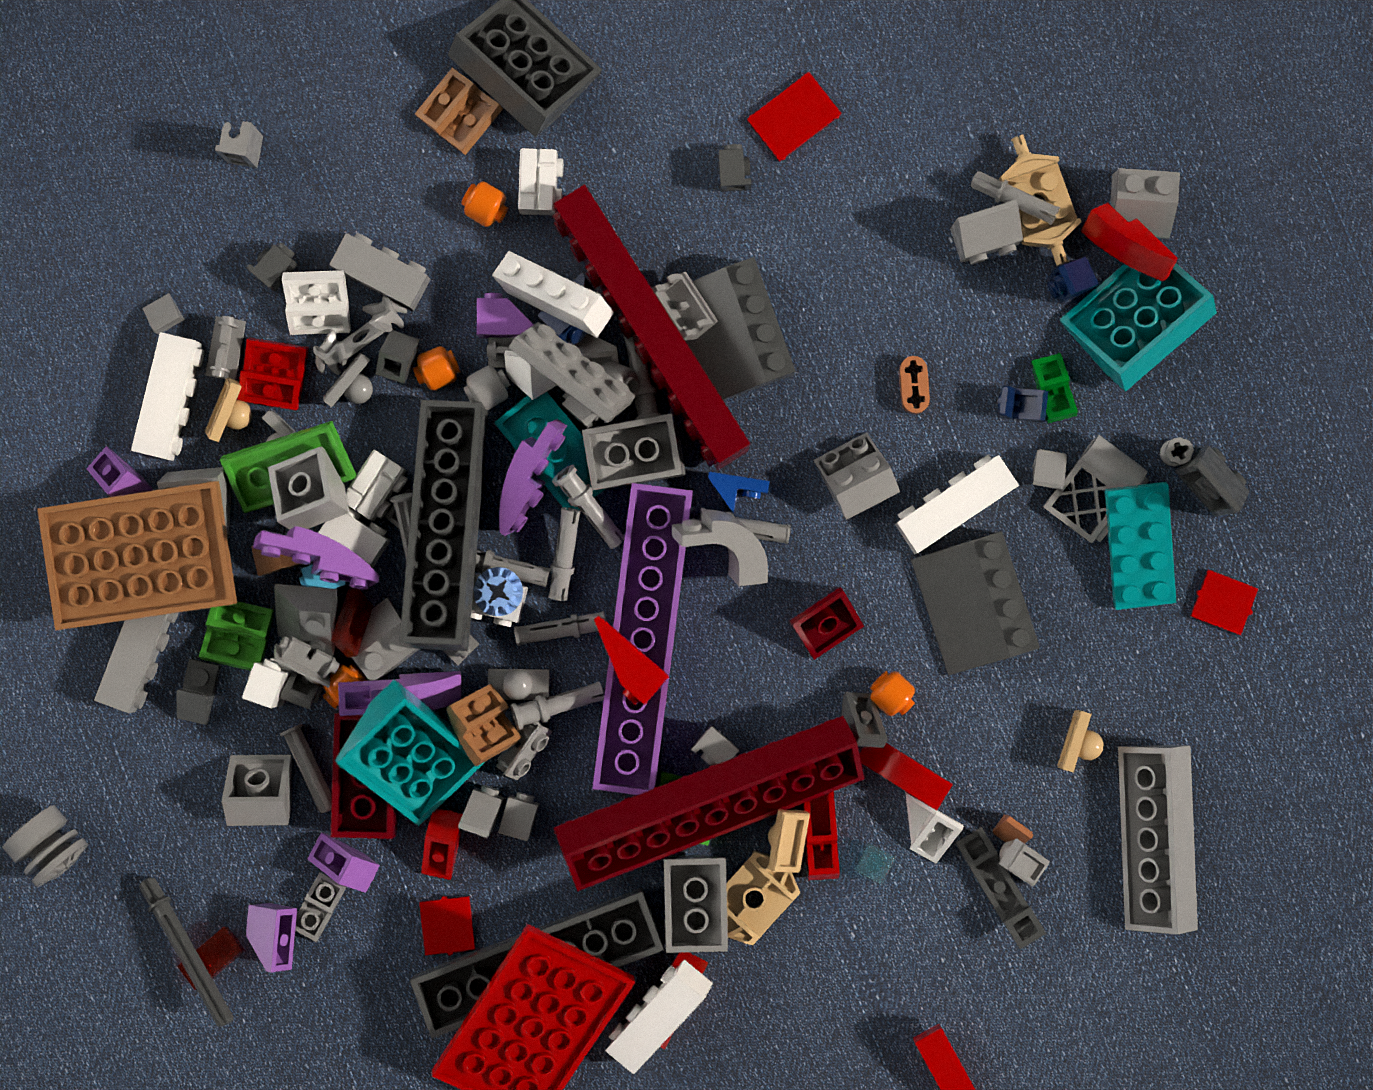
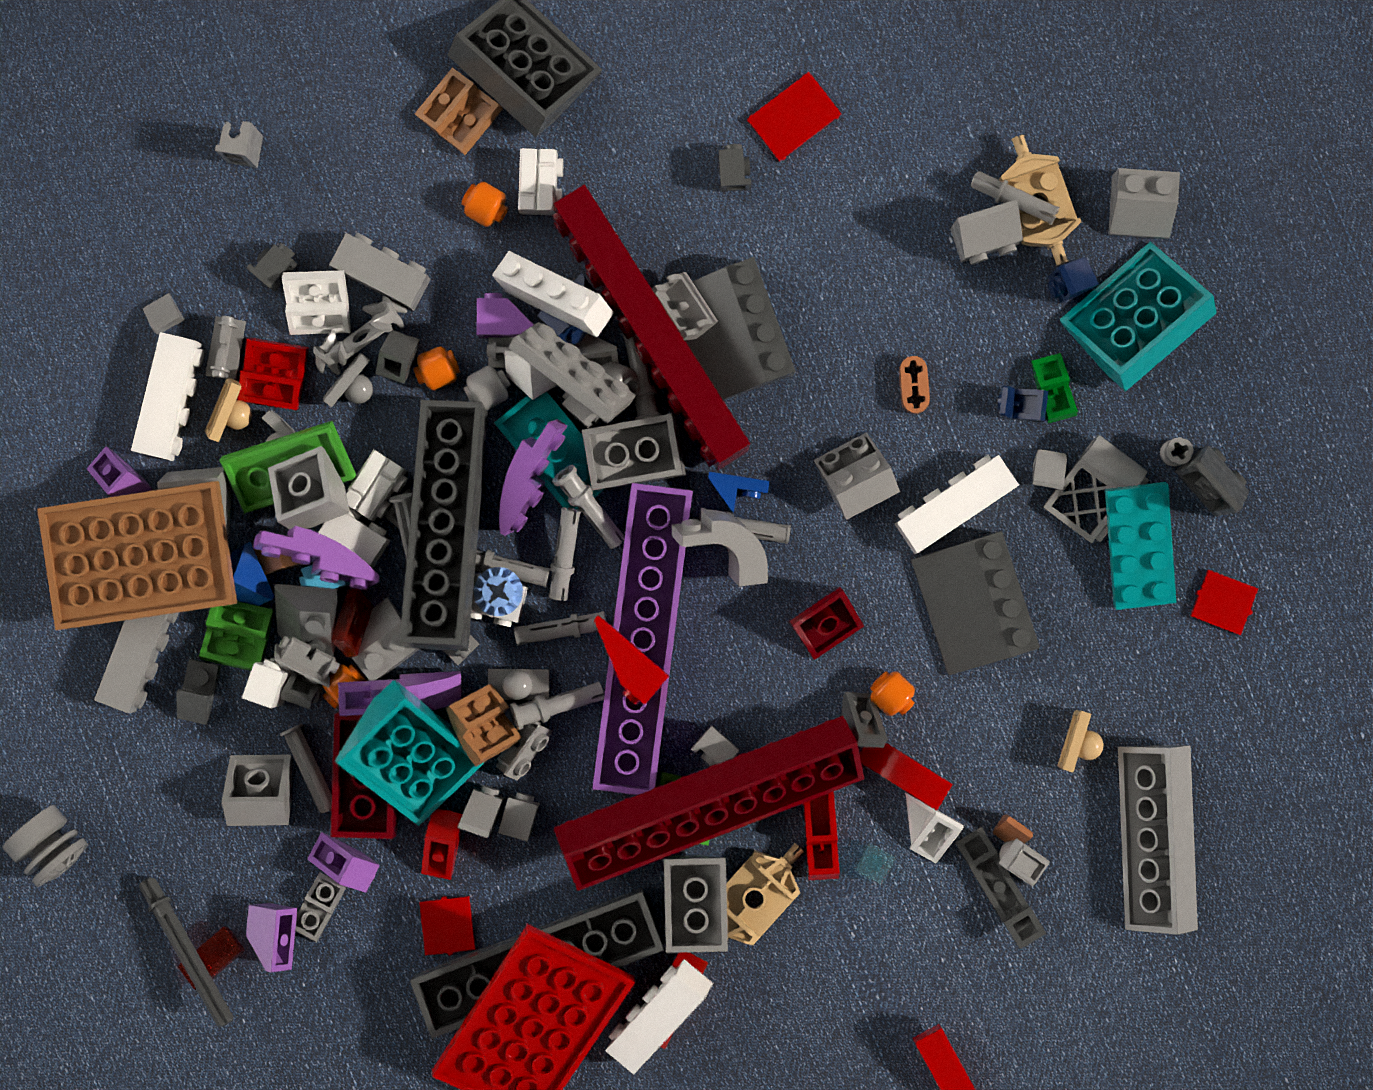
(249, 578): none -> blue slope
(788, 840): tan tile -> none
(1129, 242): red slope -> none

